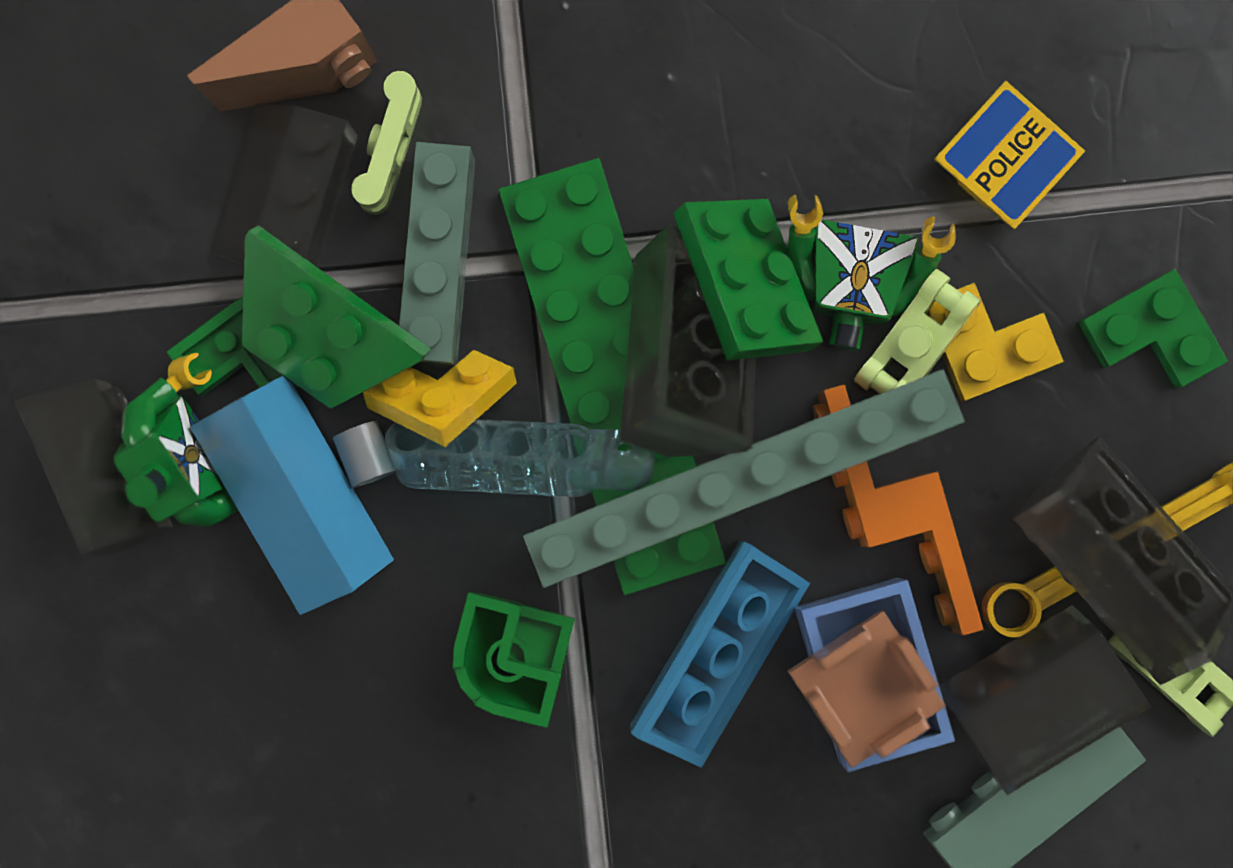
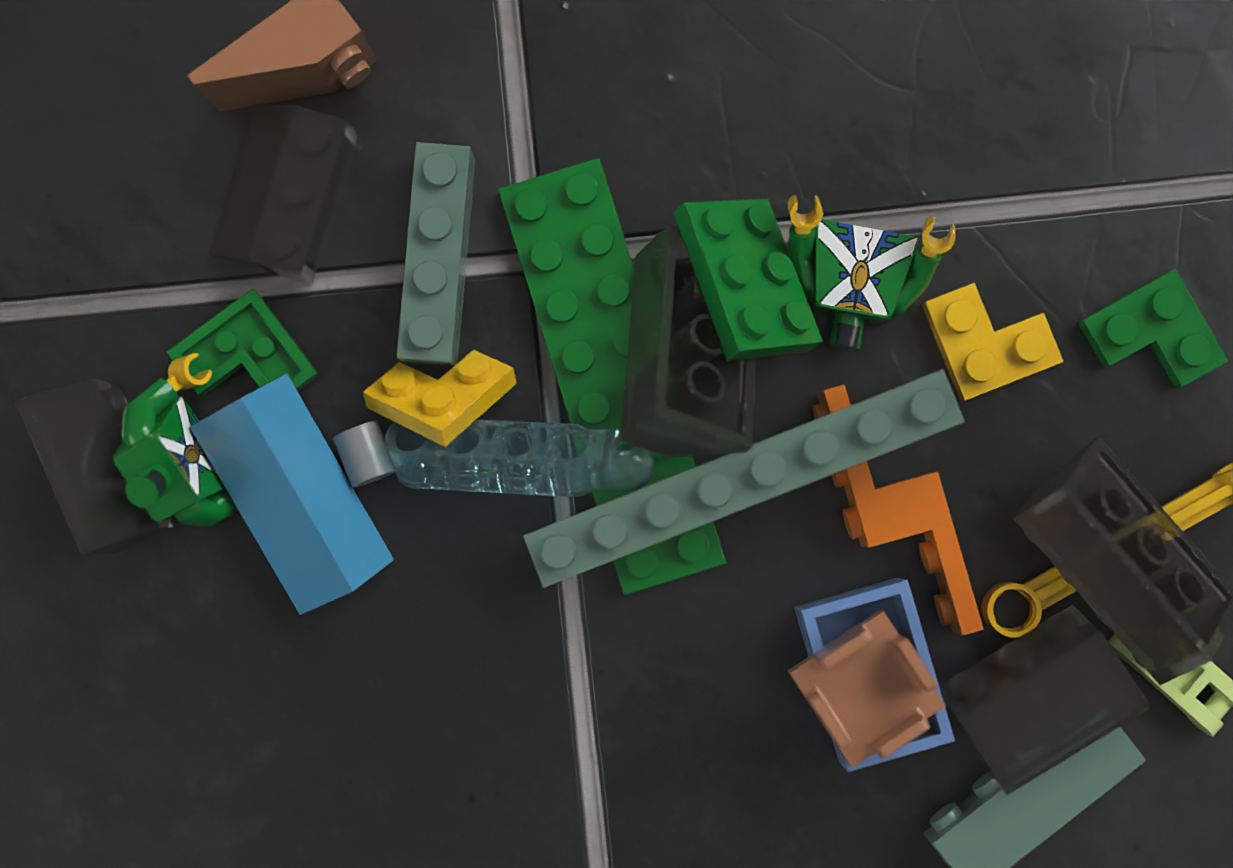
(316, 326): green wing -> none
(388, 144): yellowish green plate -> none
(511, 656): green brick -> none
(719, 655): dark azure slope -> none
(917, 338): yellowish green plate -> none
(1009, 155): piece -> none

